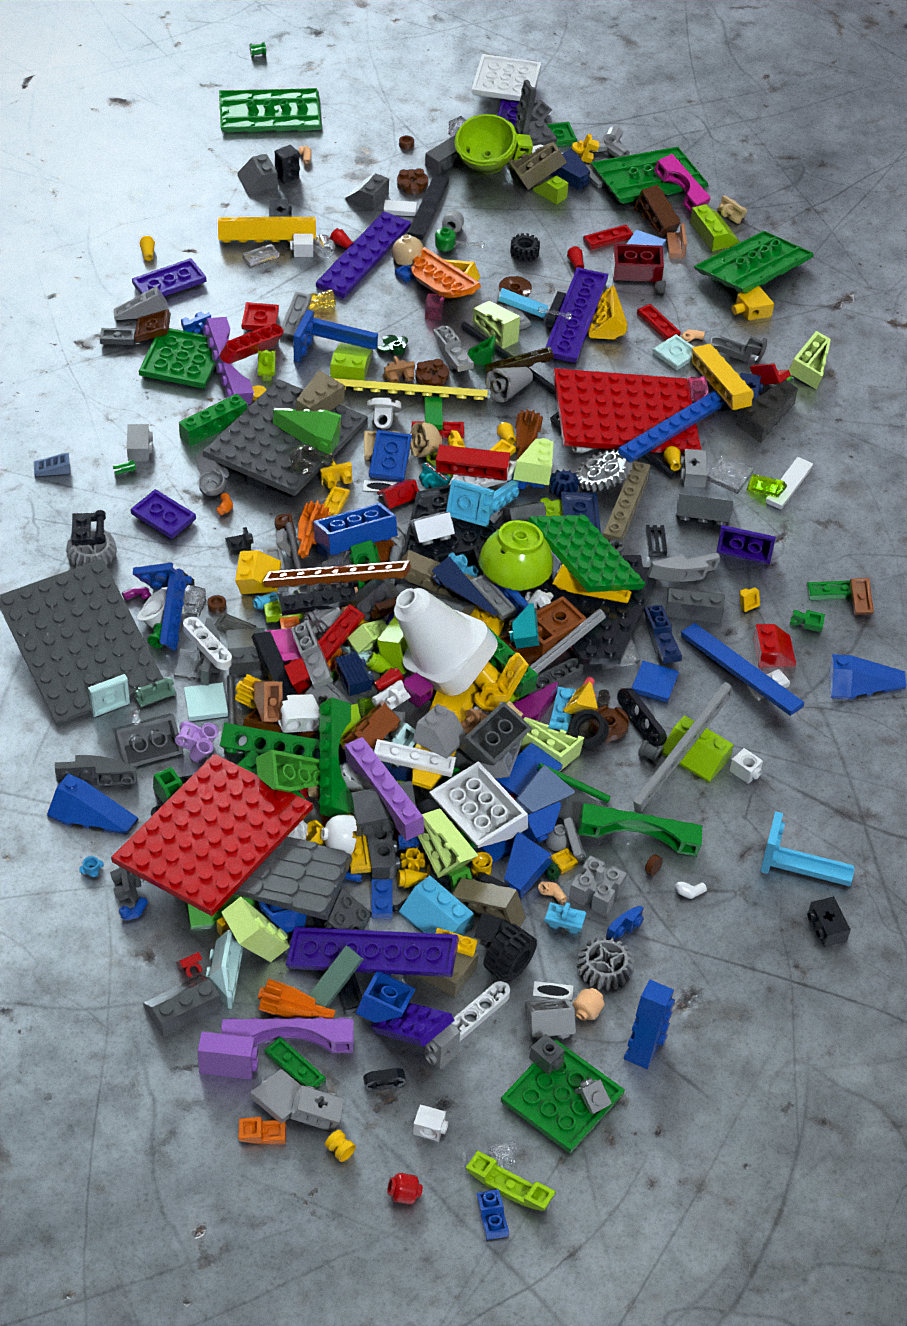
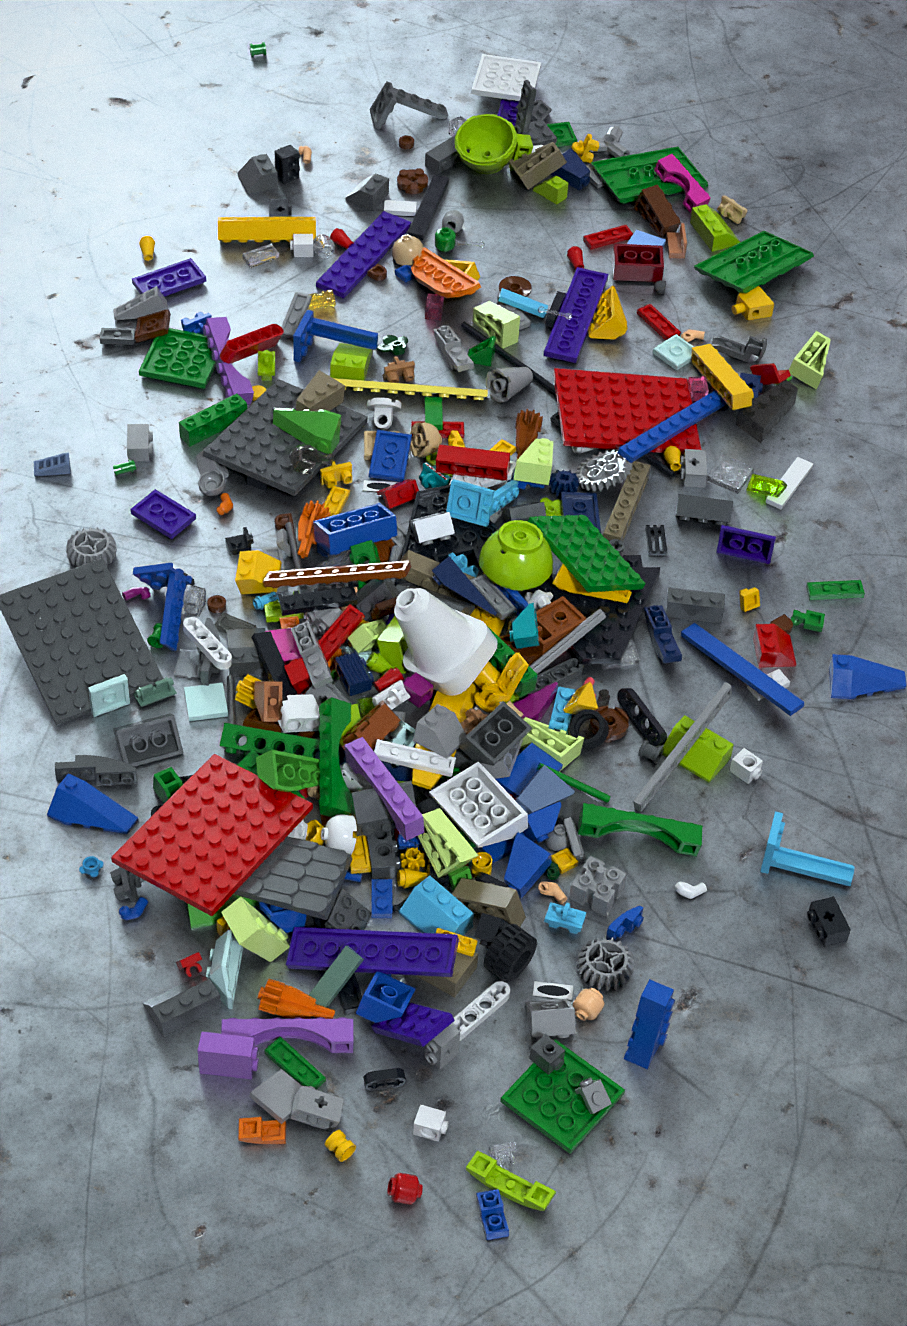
(82, 528): black plate -> none
(153, 609): white piece -> none
(197, 739): lavender piece -> none
(259, 315): red plate -> none
(270, 110): green piece -> none
(377, 272): none -> reddish brown tile
(390, 96): none -> dark grey bracket
(435, 366): reddish brown plate -> none
(506, 432): yellow cone -> none
(523, 360): dark brown plate -> none
(525, 247): black tyre -> none
(653, 864): reddish brown tile -> none
(655, 681): blue tile -> none
(679, 569): light grey slope -> none
(784, 623): none -> reddish brown tile
(861, 596): dark orange plate -> none

